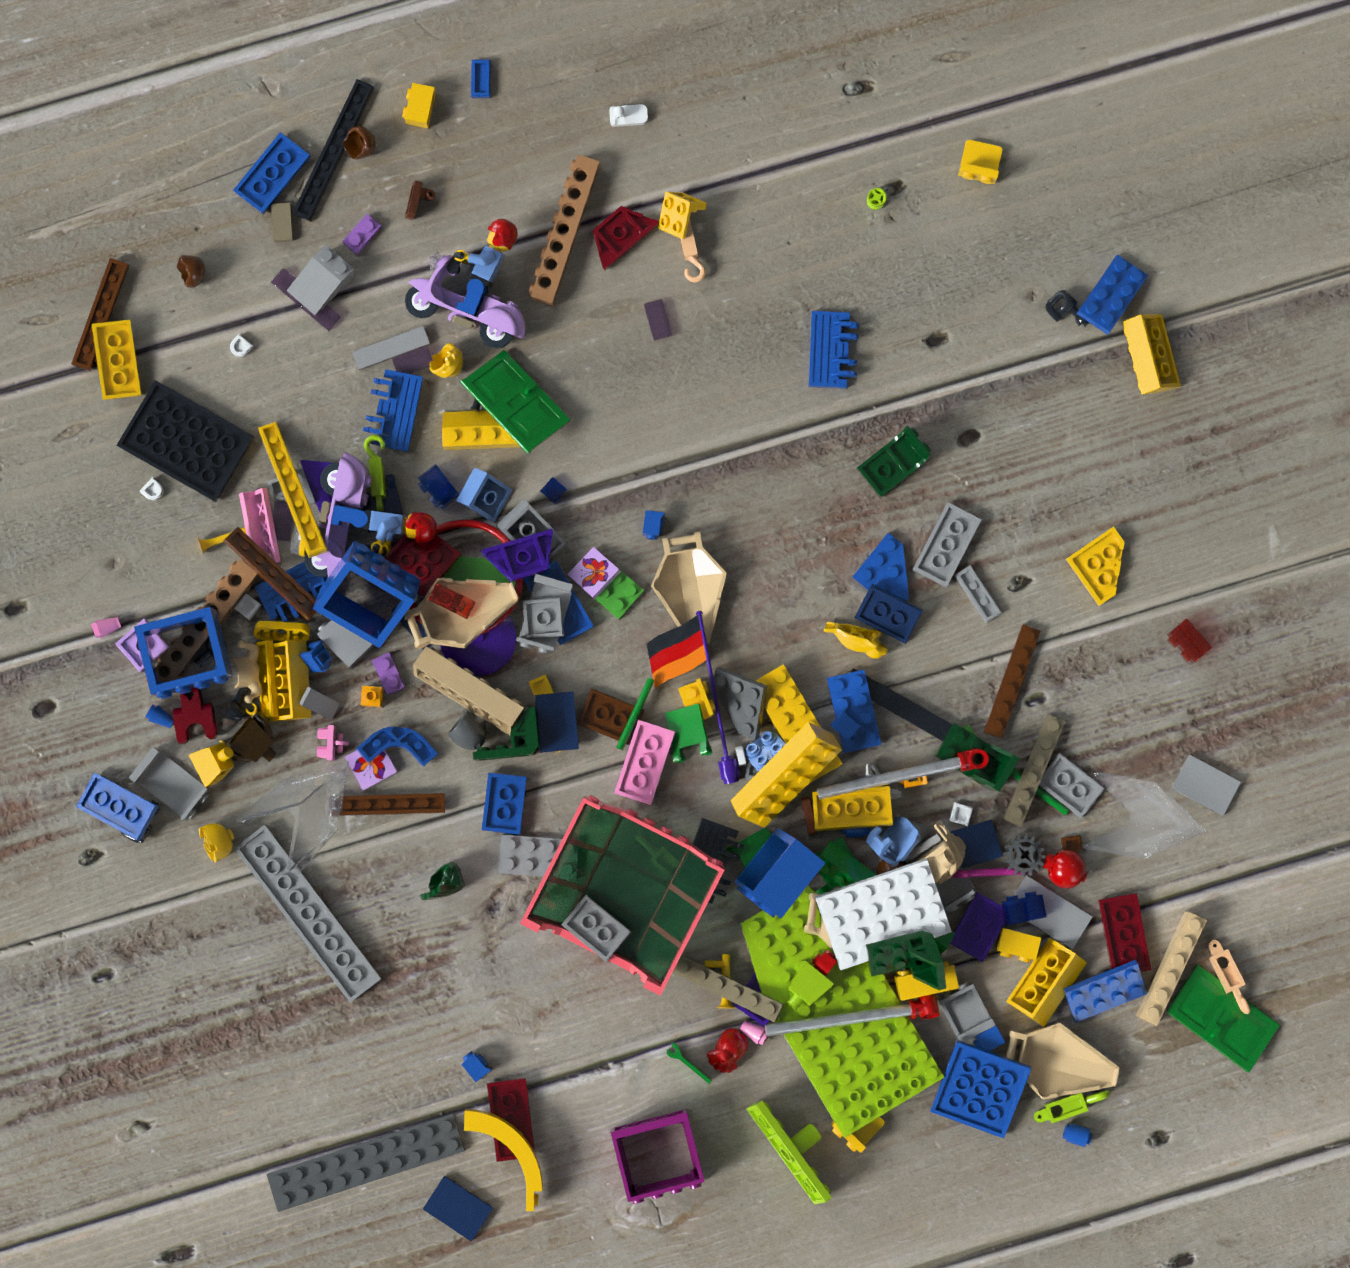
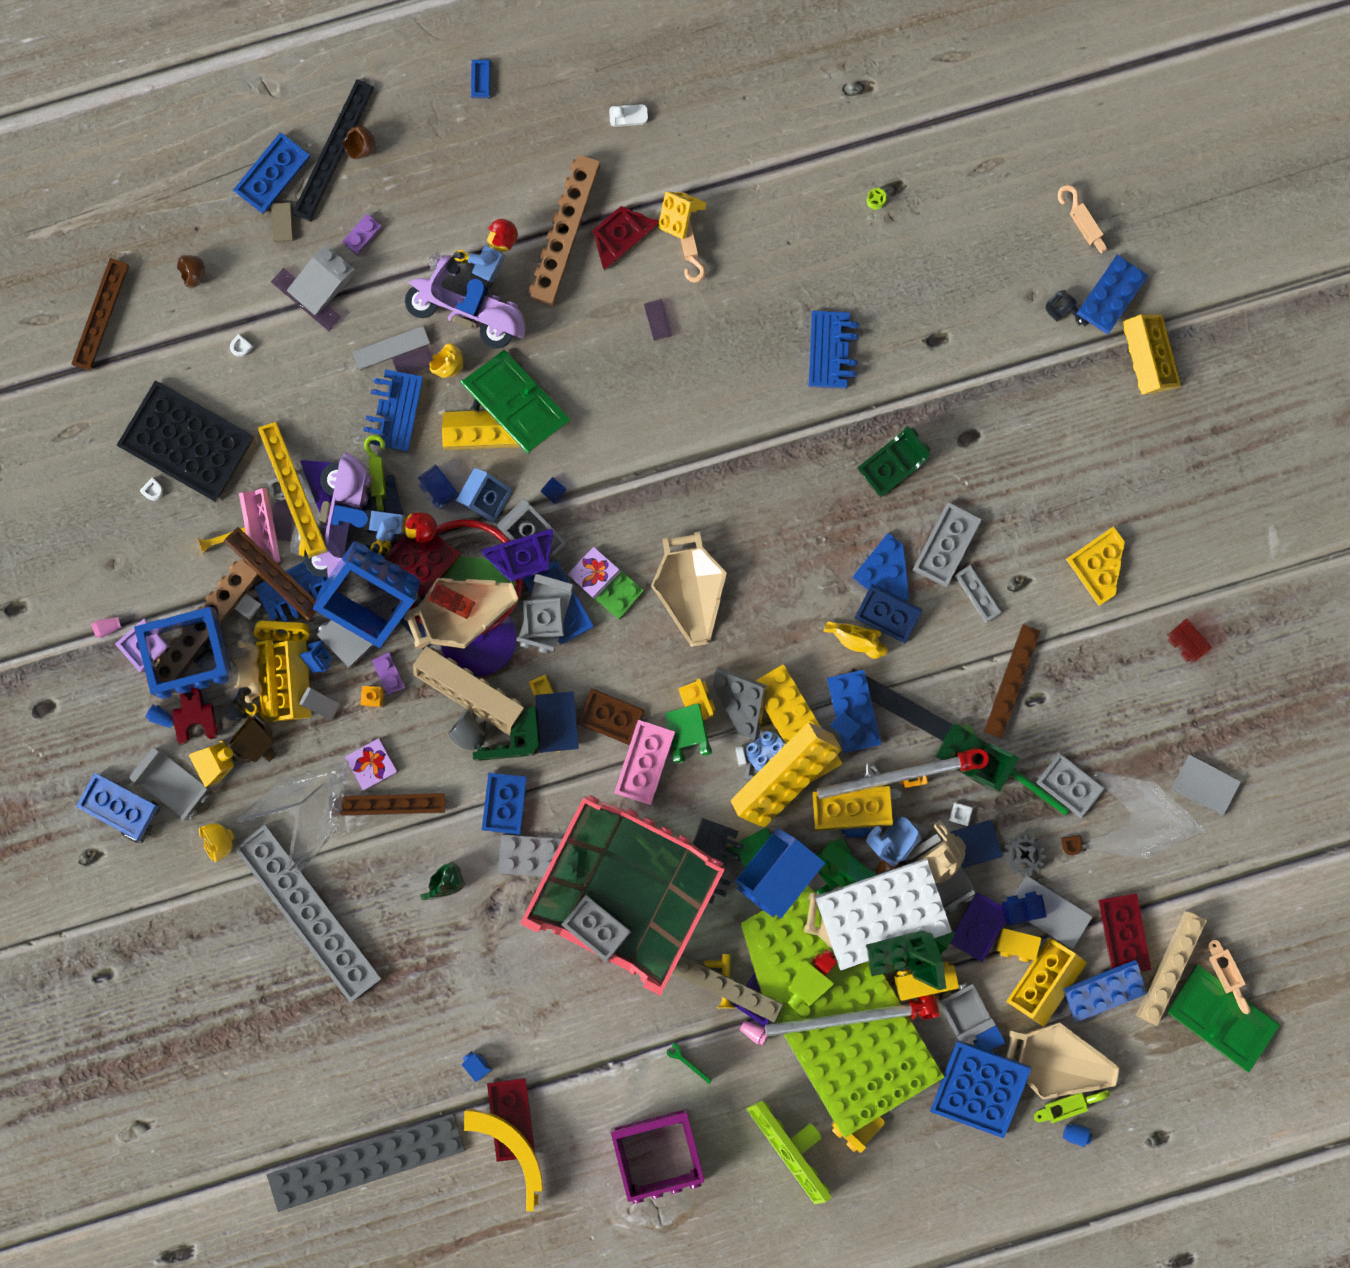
(116, 359): yellow plate -> none
(330, 734): bright pink hips -> none
(397, 737): blue plate -> none
(416, 193): copper piece -> none
(419, 106): yellow brick -> none
(457, 1208): dark blue tile -> none
(635, 713): green bar -> none
(653, 524): blue window -> none
(679, 653): flag -> none
(728, 1050): red hair -> none
(808, 816): copper piece -> none
(980, 162): yellow bracket -> none
(984, 872): dark pink piece -> none
(1034, 770): dark tan plate -> none
(1066, 868): red brick -> none
(1083, 219): none -> light nougat piece

